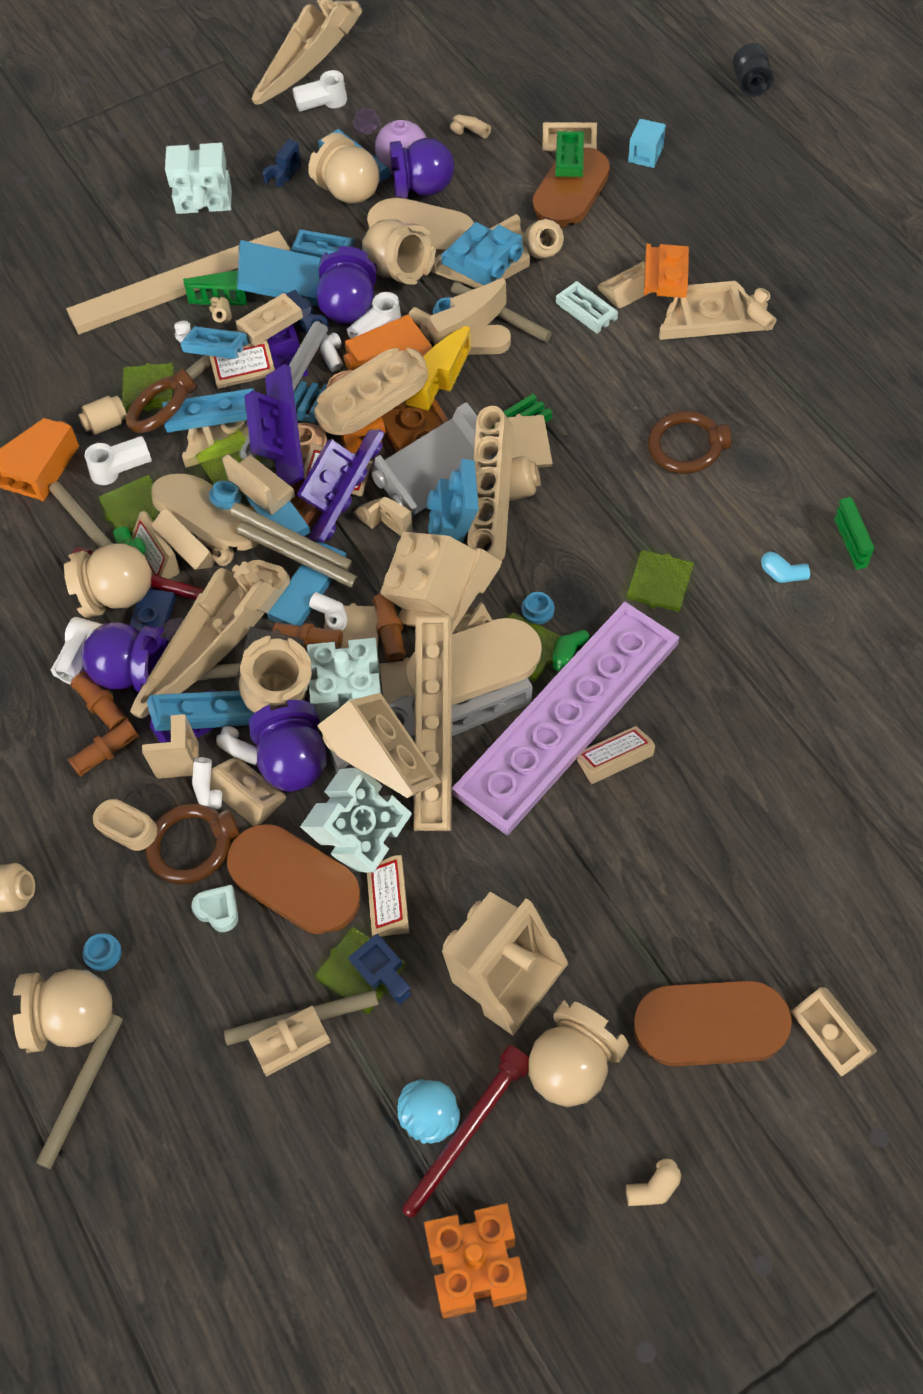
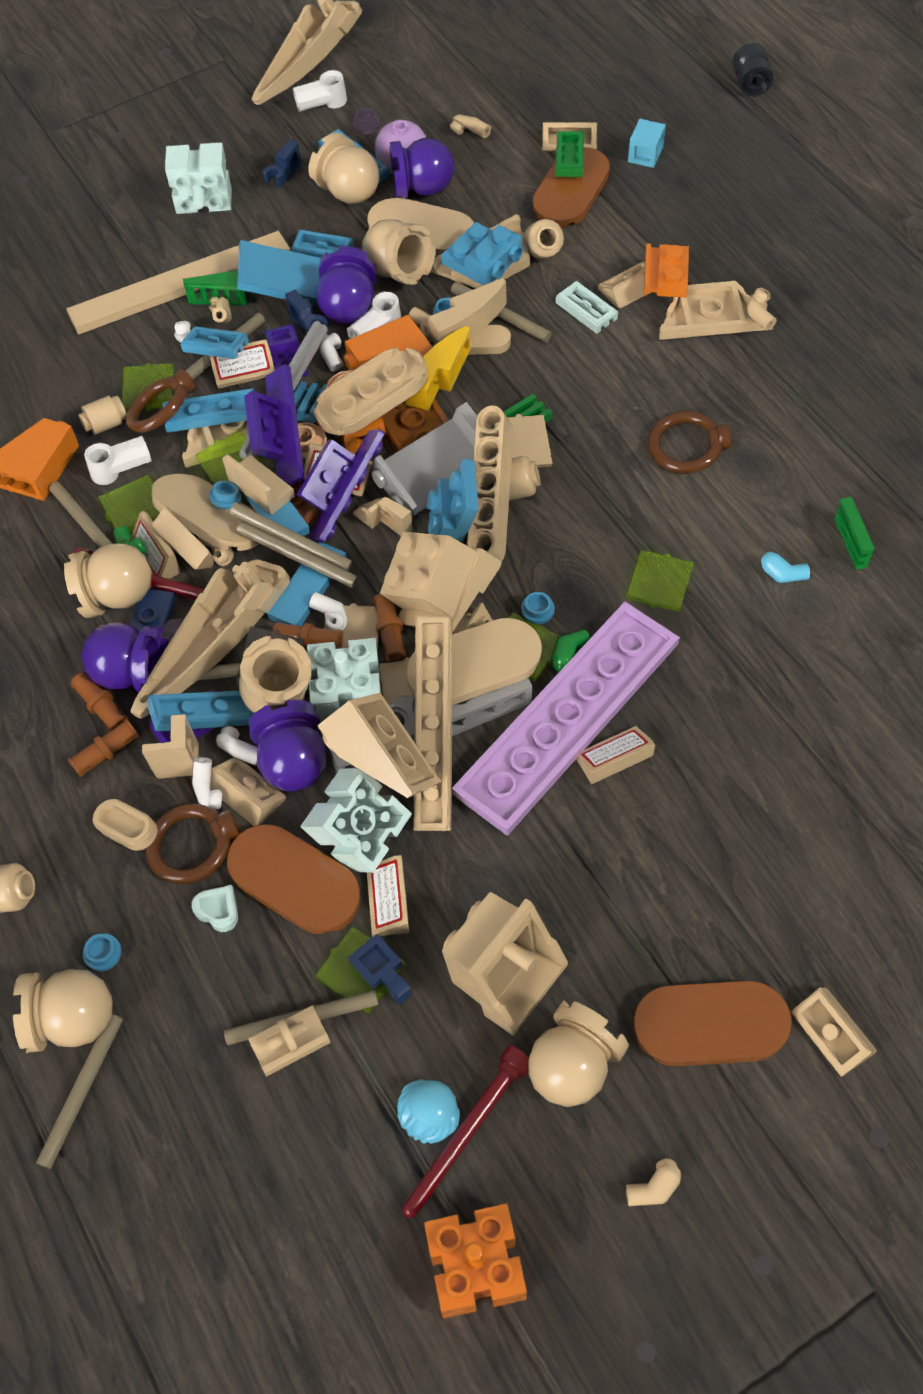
(69, 660): white piece -> none
(269, 319): tan panel -> none

